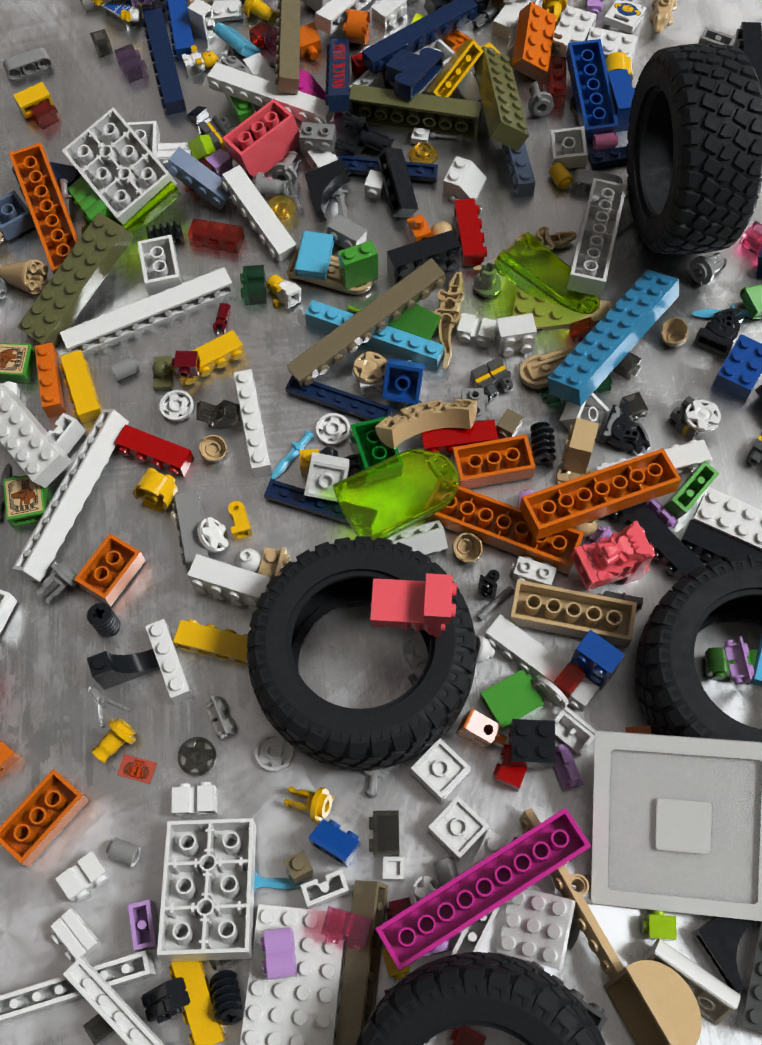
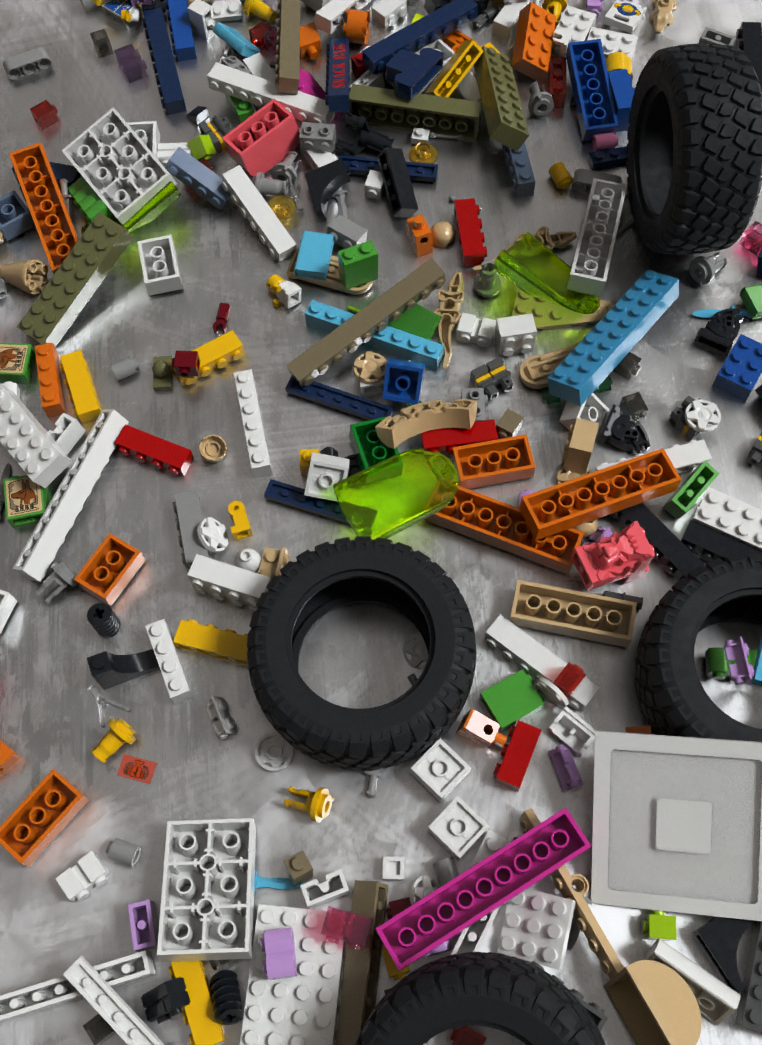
(31, 97): yellow brick -> none
(74, 935): white brick -> none
(148, 312): white brick -> none
(155, 490): yellow brick -> none
(174, 230): black piece -> none
(176, 406): white wheel -> none
(194, 800): white brick -> none
(196, 62): piece -> none
(197, 756): clear smoke wheel -> none
(216, 235): clear red brick -> none
(218, 416): clear smoke brick -> none
(220, 161): lavender brick -> none
(254, 285): clear green brick -> none
(286, 461): medium azure sword -> none
(333, 429): white wheel -> none
(335, 842): blue slope -> none
(385, 833): clear smoke brick -> none
(405, 259): black brick -> none
(414, 603): coral brick -> none
(423, 538): white brick -> none
(463, 179): white slope -> none
(467, 547): tan hair -> none
(483, 649): white brick -> none
(487, 585): black hinge -> none
(495, 603): light grey piece -> none
(532, 743): black brick -> none
(533, 571): white brick -> none
(542, 442): black piece -> none
(569, 147): white brick -> none
(580, 329): clear red brick -> none
(597, 659): blue brick -> none
(661, 513): lavender hinge -> none
(674, 331): tan hair -> none

